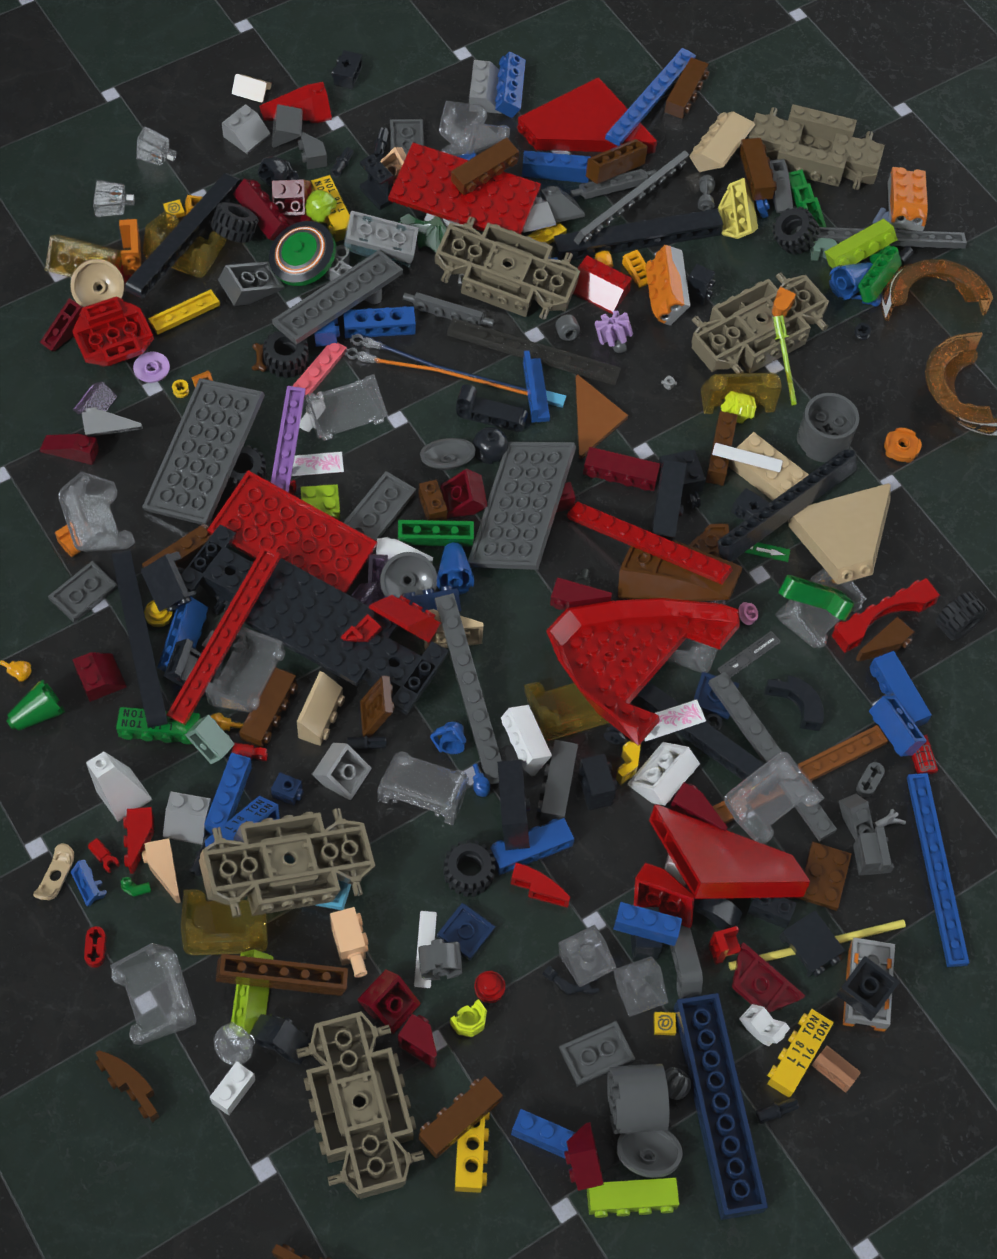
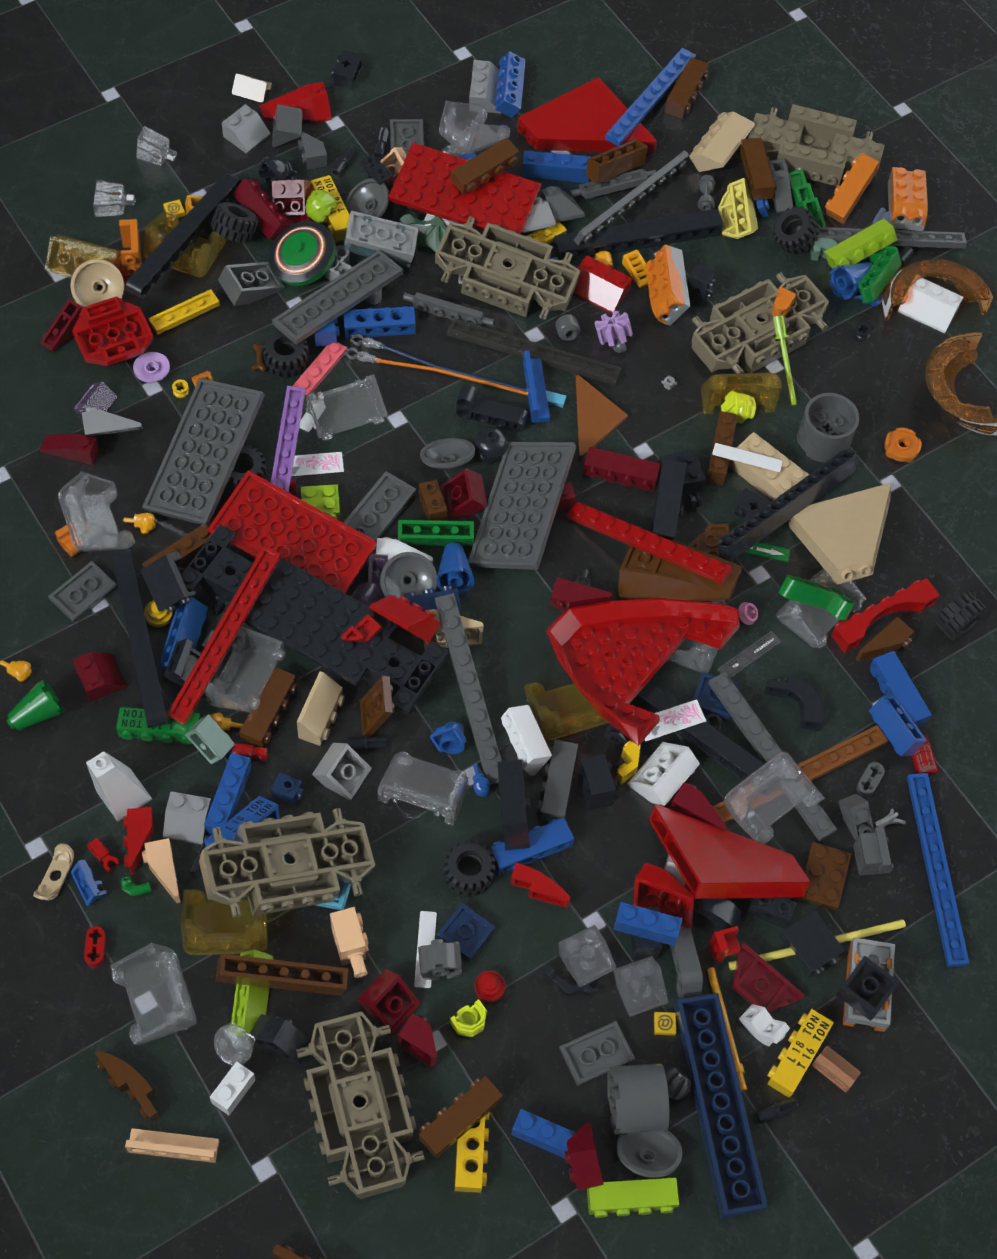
(144, 521): none -> light orange piece
(172, 1145): none -> light nougat fence
(368, 198): none -> dark grey dish
(739, 1066): none -> light orange bar
(852, 188): none -> orange brick
(931, 304): none -> white slope

